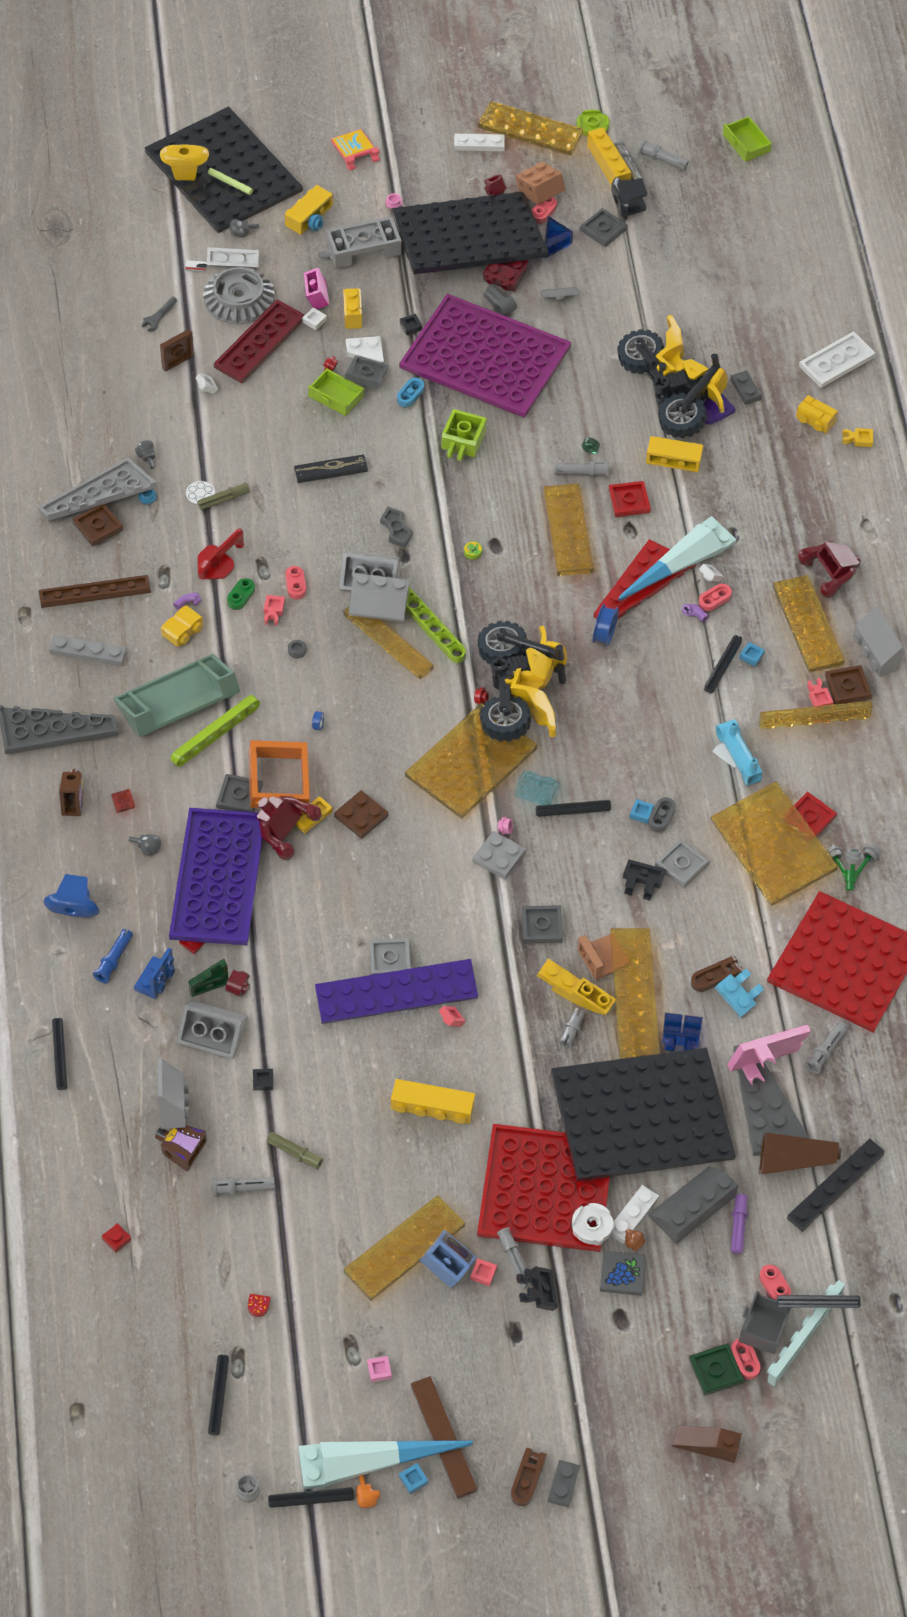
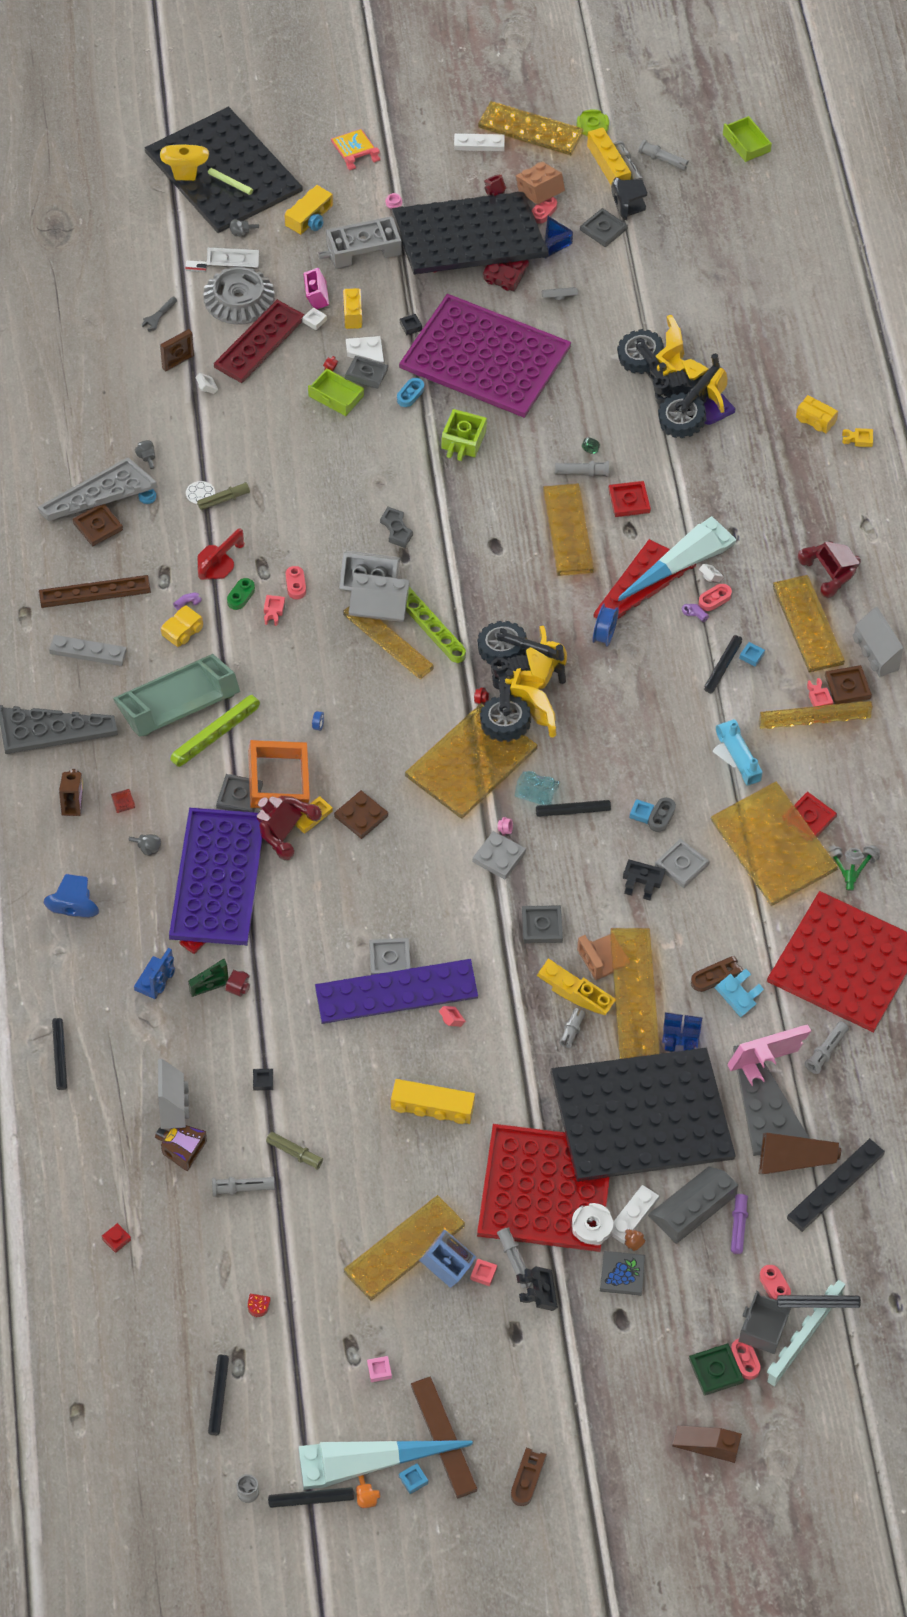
(109, 962): blue pin -> none
(211, 1028): light grey slope -> none
(297, 649): dark grey tile -> none
(330, 468): black tile -> none
(472, 550): tile -> none
(501, 303): dark grey piece -> none
(563, 1483): dark grey plate -> none
(674, 454): yellow brick -> none
(745, 387): dark grey plate -> none
(837, 359): white plate -> none

